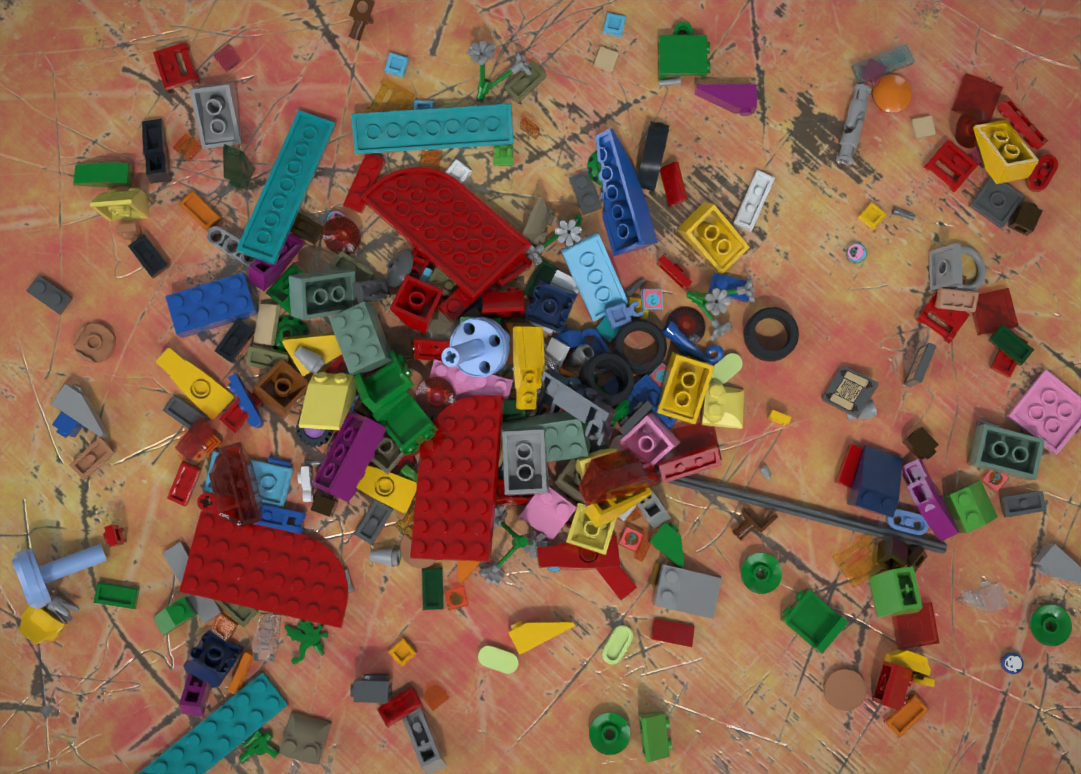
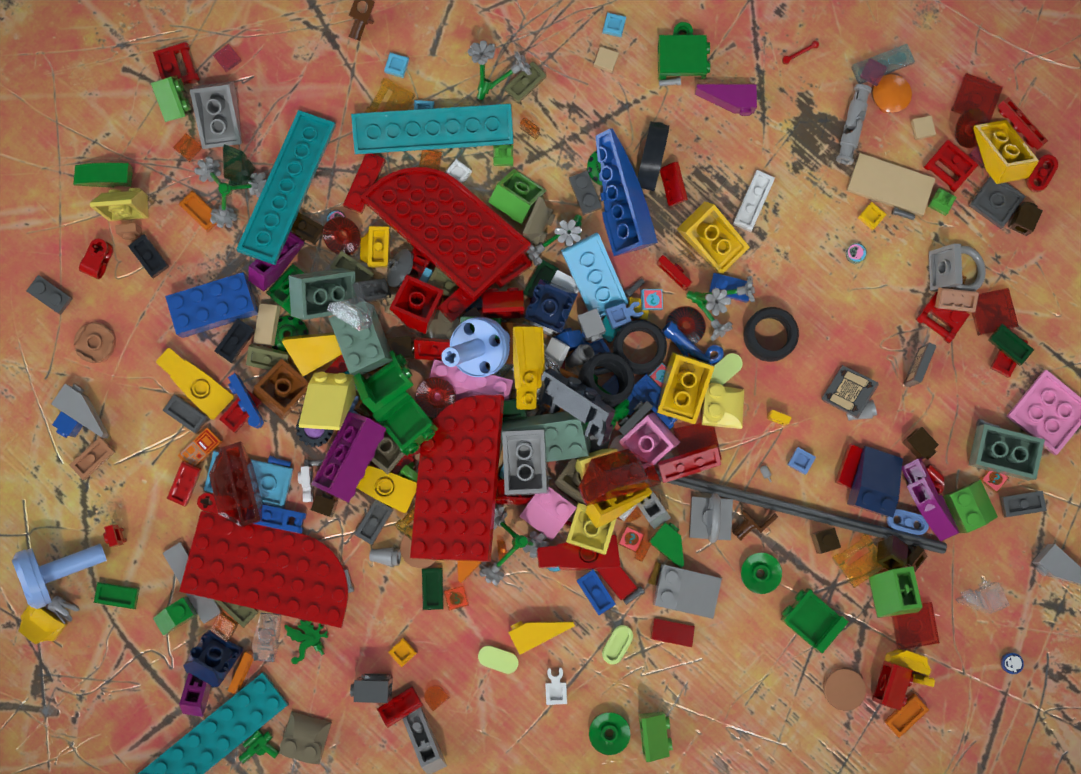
(96, 261): none -> red piece
(155, 151): black slope -> none
(171, 98): none -> bright green slope
(195, 438): clear red slope -> none
(210, 171): none -> light grey plant
(225, 244): light grey beam -> none
(310, 360): light grey cone -> none
(353, 312): none -> clear slope
(376, 247): none -> yellow slope
(501, 546): none -> clear orange tile
(516, 196): none -> bright green slope
(556, 691): none -> white plate
(591, 325): none -> light grey brick
(596, 592): none -> blue plate
(634, 595): none -> dark grey piece
(711, 518): none -> light grey tile
(786, 59): none -> red hinge
(801, 461): none -> medium blue plate
(825, 540): none -> dark brown brick
(890, 184): none -> tan tile
(936, 477): none -> red arm
(942, 201): none -> bright green tile
(1060, 625): green dish -> none

